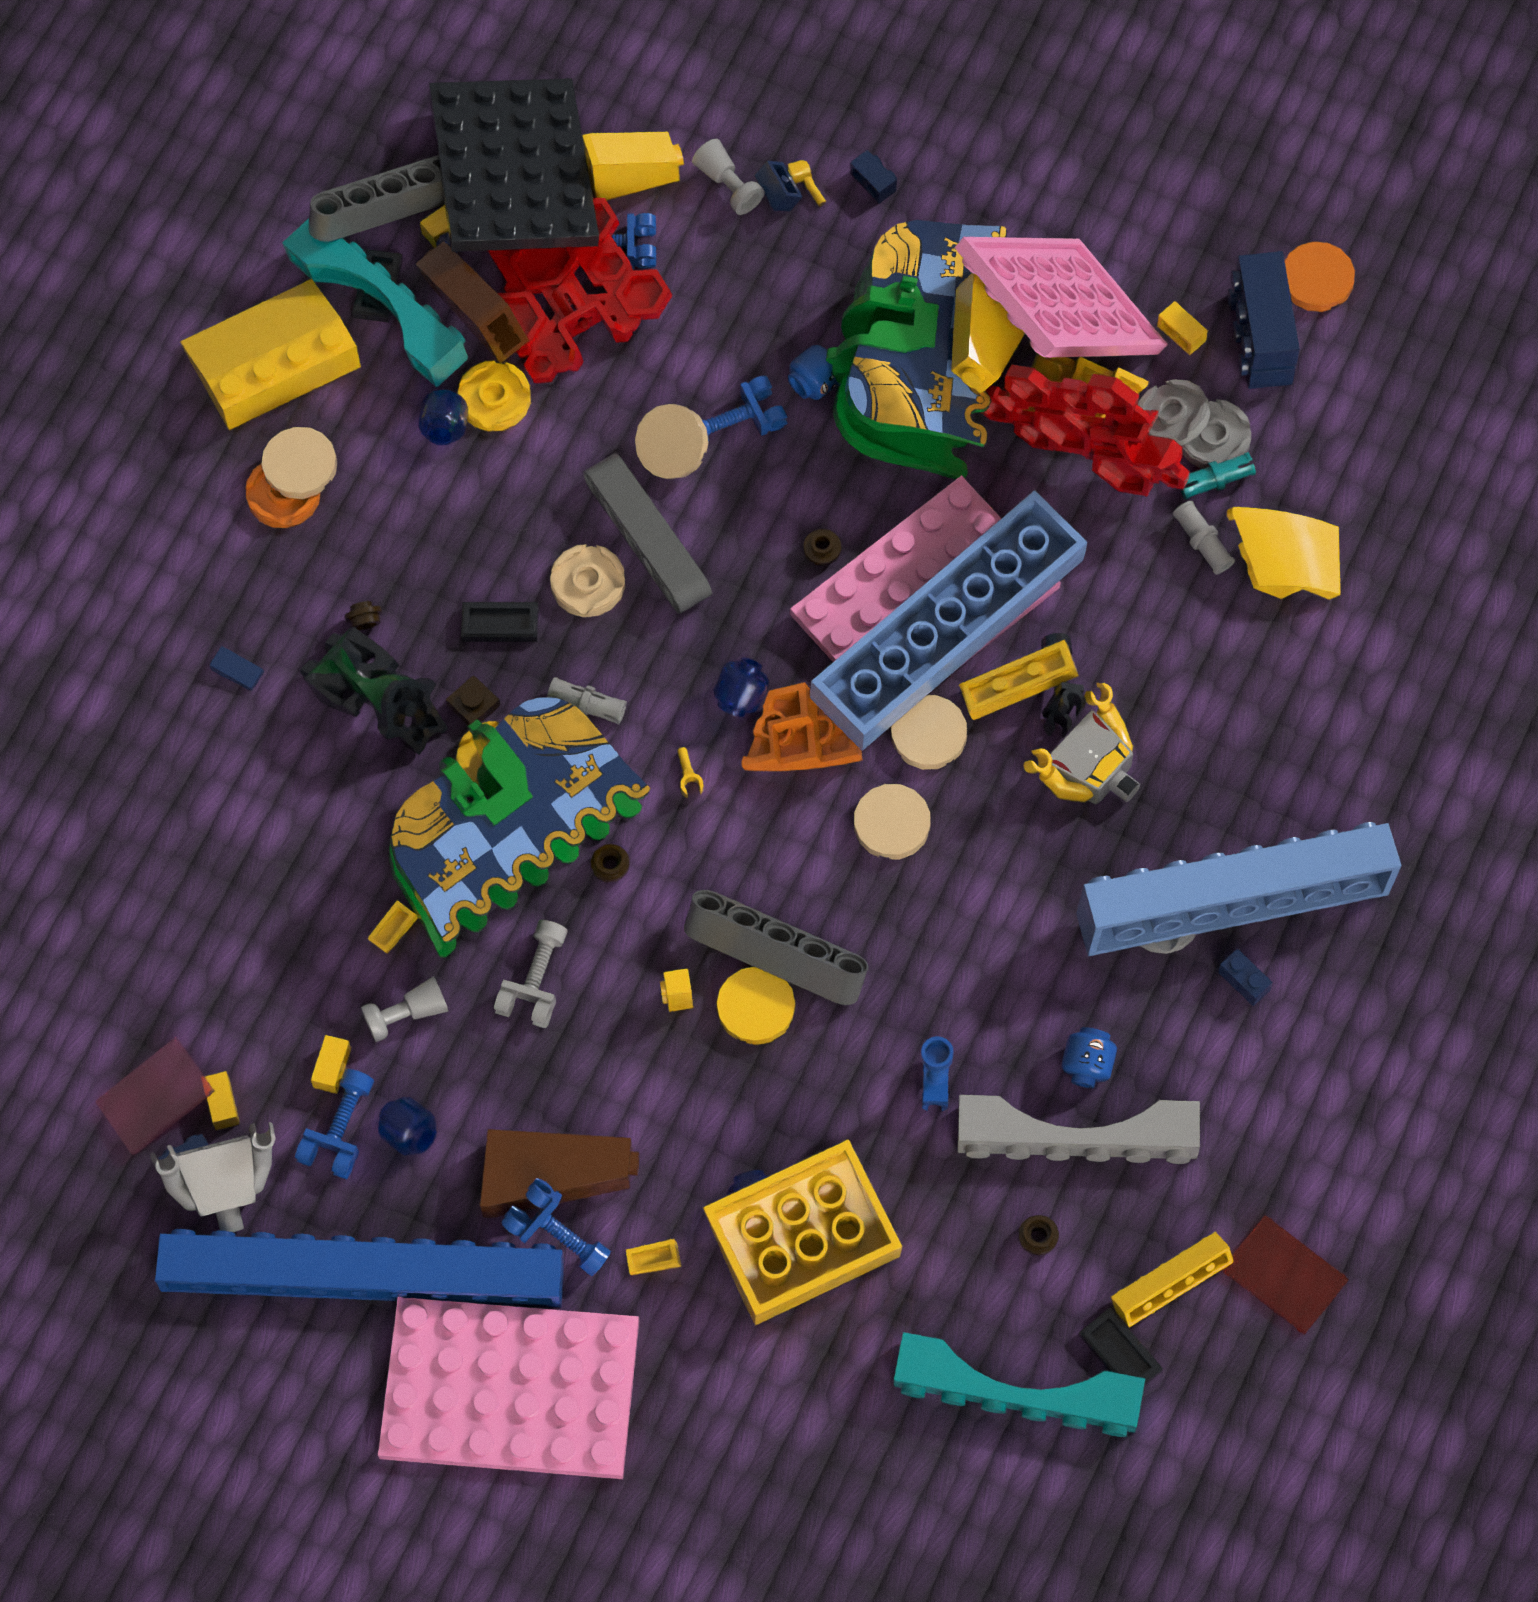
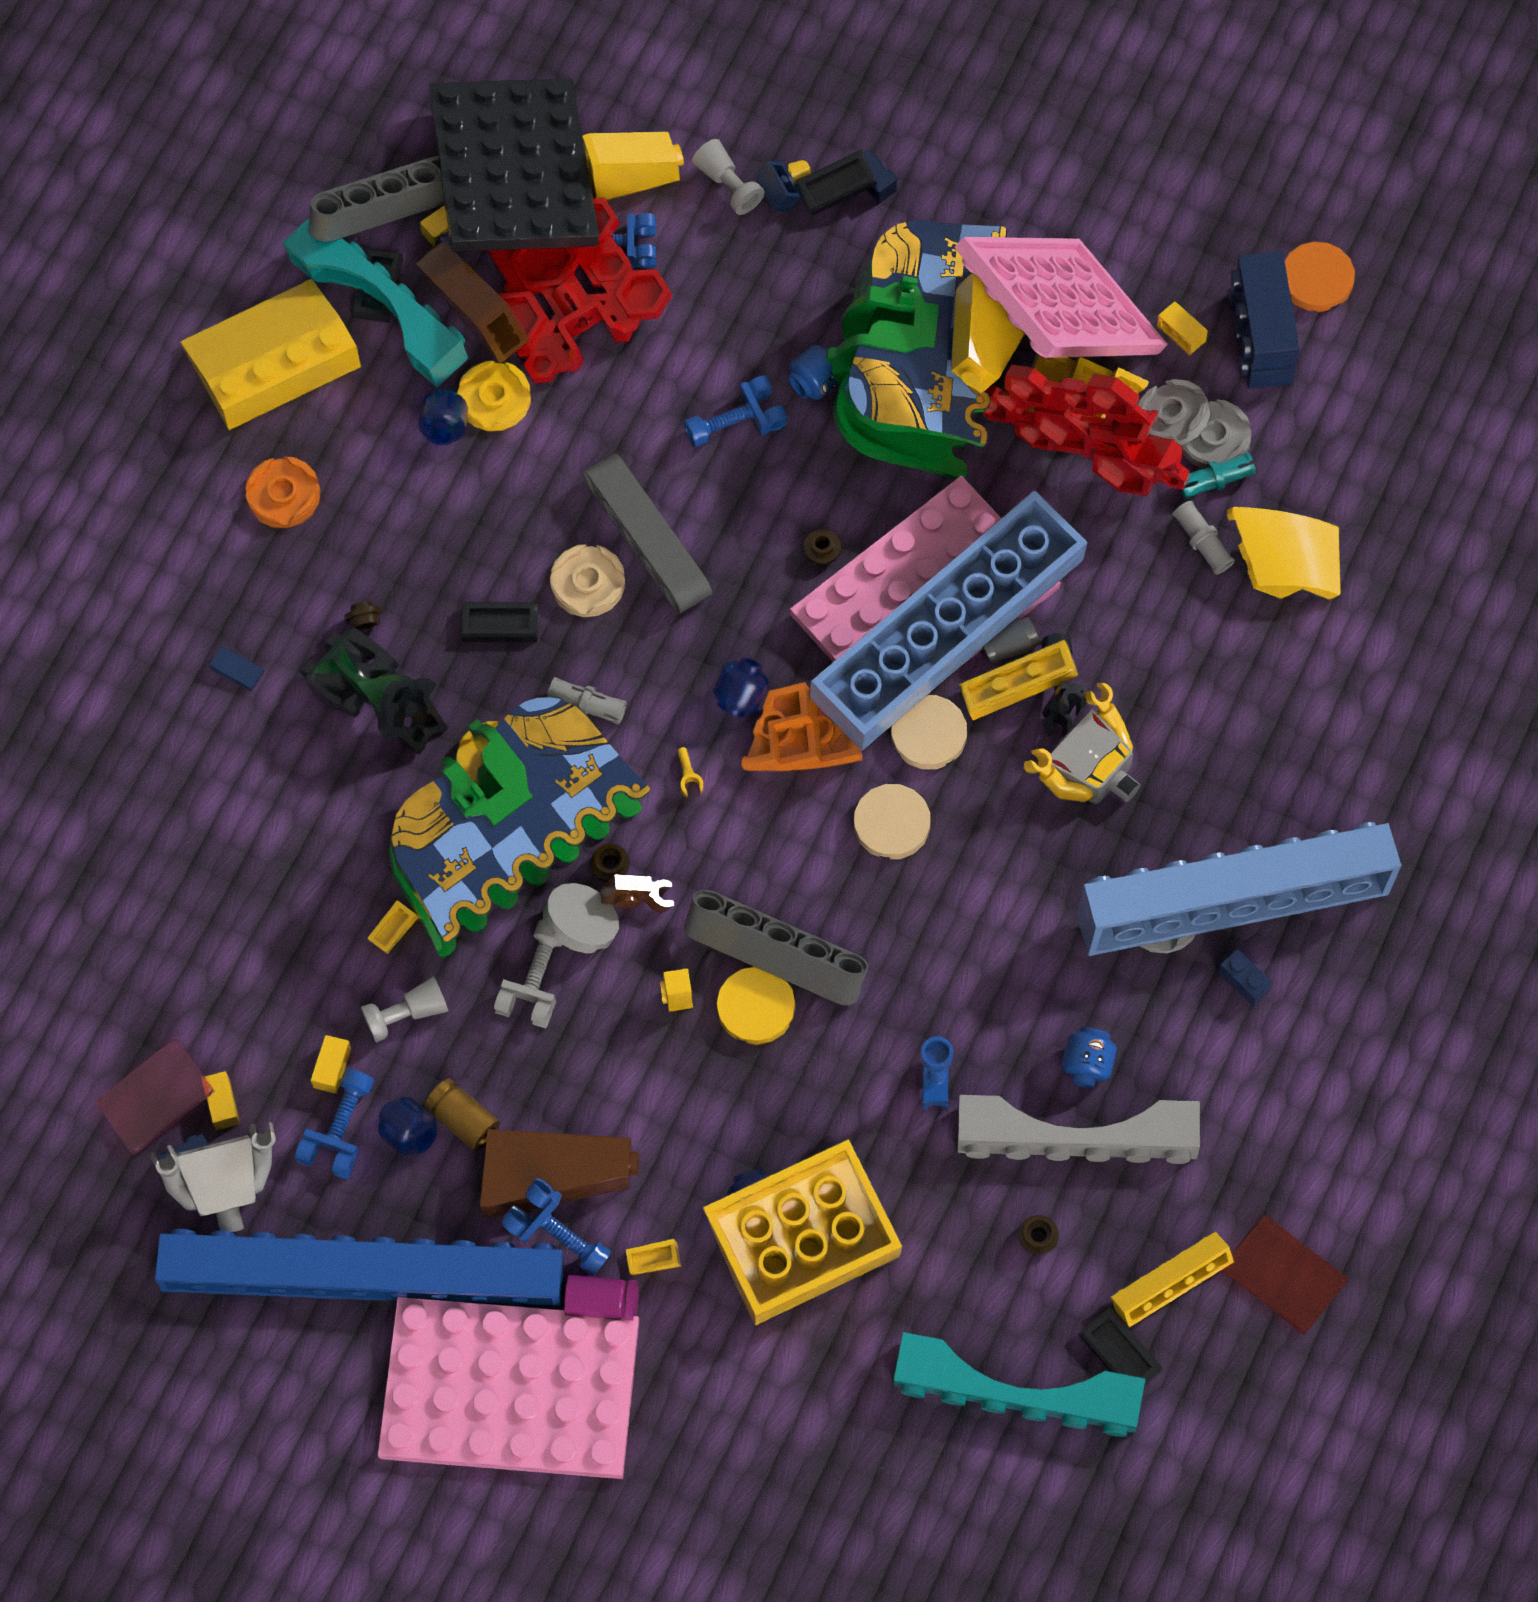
(299, 462): tan tile -> none
(461, 1114): none -> pearl gold piece
(473, 701): dark brown plate -> none
(580, 918): none -> light grey tile
(601, 1297): none -> magenta piece
(630, 891): none -> reddish brown plate
(671, 441): tan tile -> none
(836, 182): none -> black tile
(1013, 641): none -> dark grey cone

